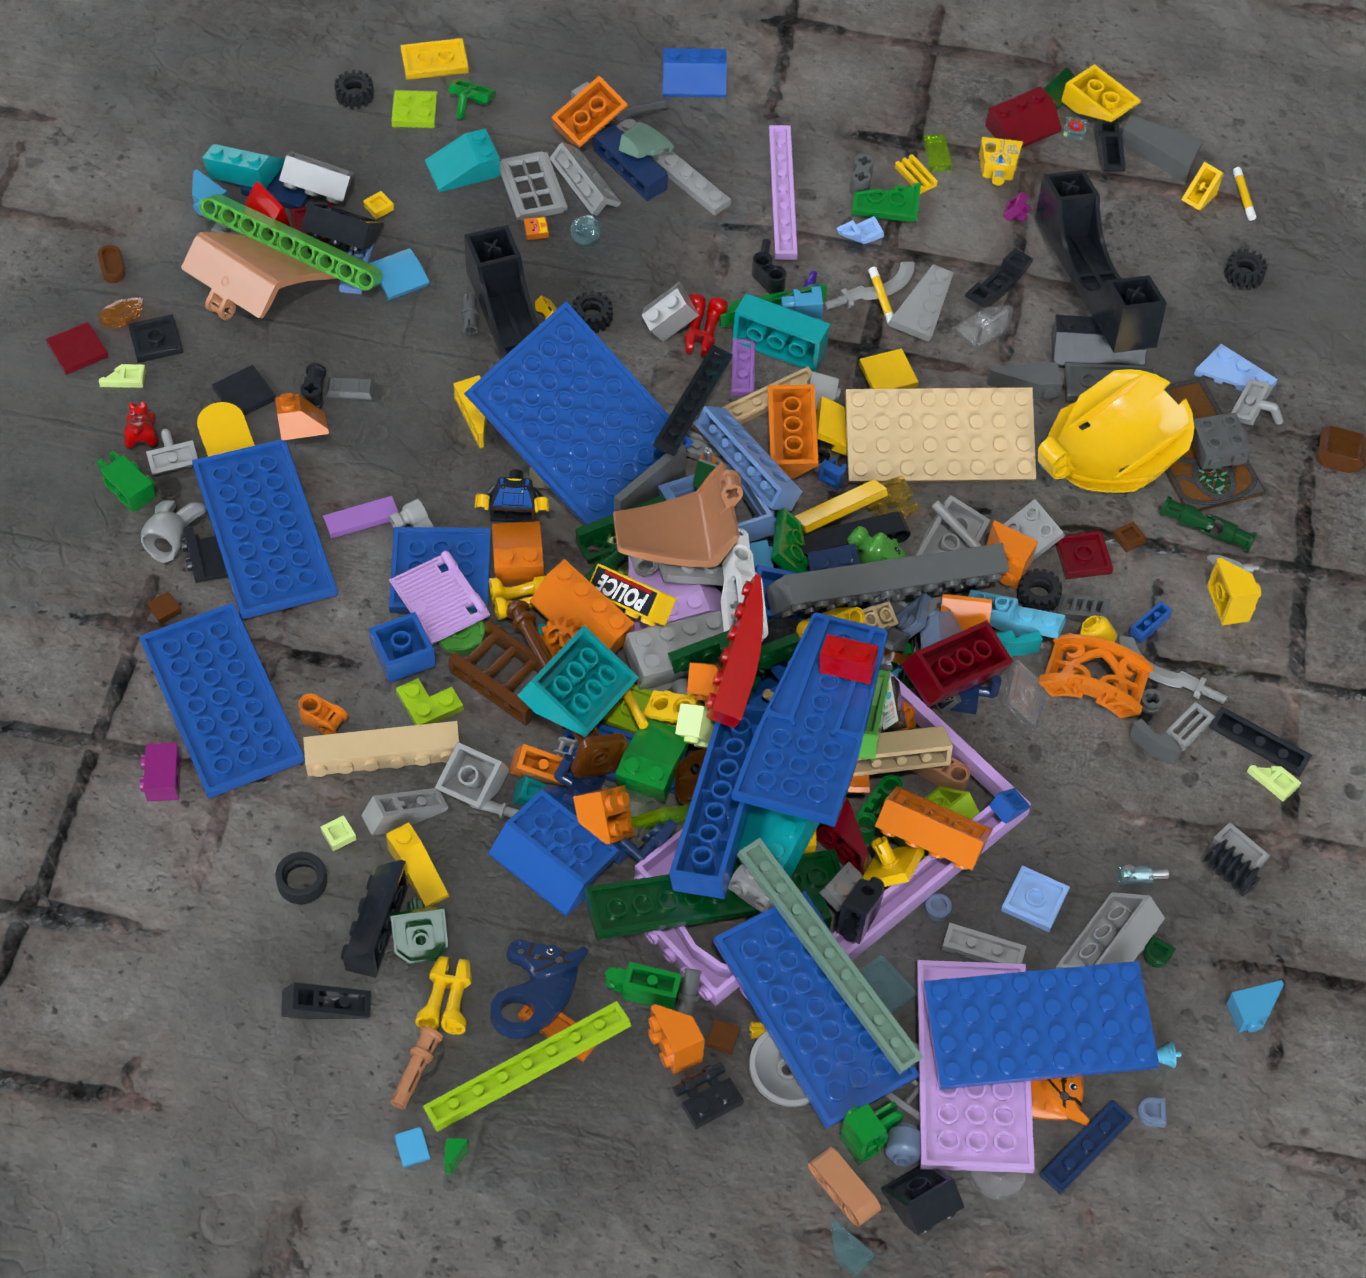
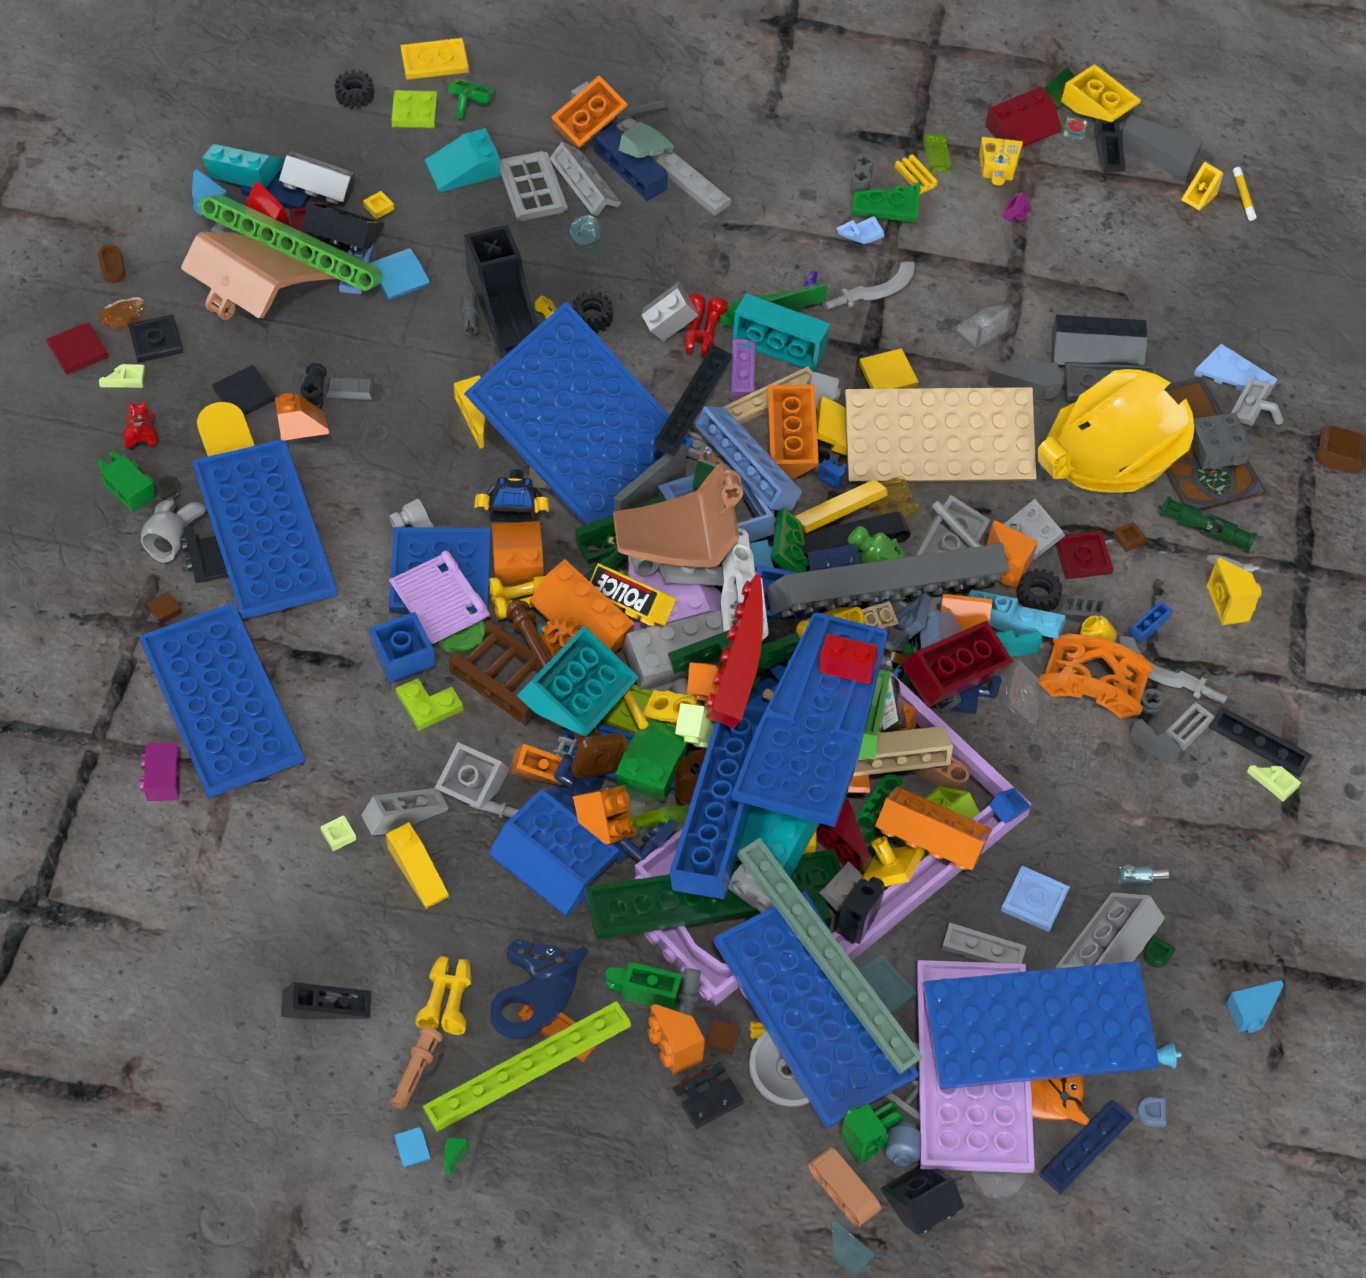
(171, 456): light grey plate -> none
(296, 860): black tyre -> none
(325, 717): orange piece -> none
(359, 517): medium lavender tile -> none
(373, 928): black slope -> none
(380, 748): tan brick -> none
(419, 932): piece -> none
(526, 789): teal slope -> none
(536, 228): orange tile -> none
(694, 72): slope -> none
(769, 276): black beam -> none
(782, 192): lavender plate -> none
(805, 303): dark azure hips -> none
(882, 296): yellow bar -> none
(923, 305): light grey wing -> none
(938, 907): sand blue tile -> none
(1001, 281): black slope -> none
(1124, 308): black arch -> none
(1232, 867): black piece -> none
(1243, 845): light grey tile -> none
(1248, 260): black tyre -> none

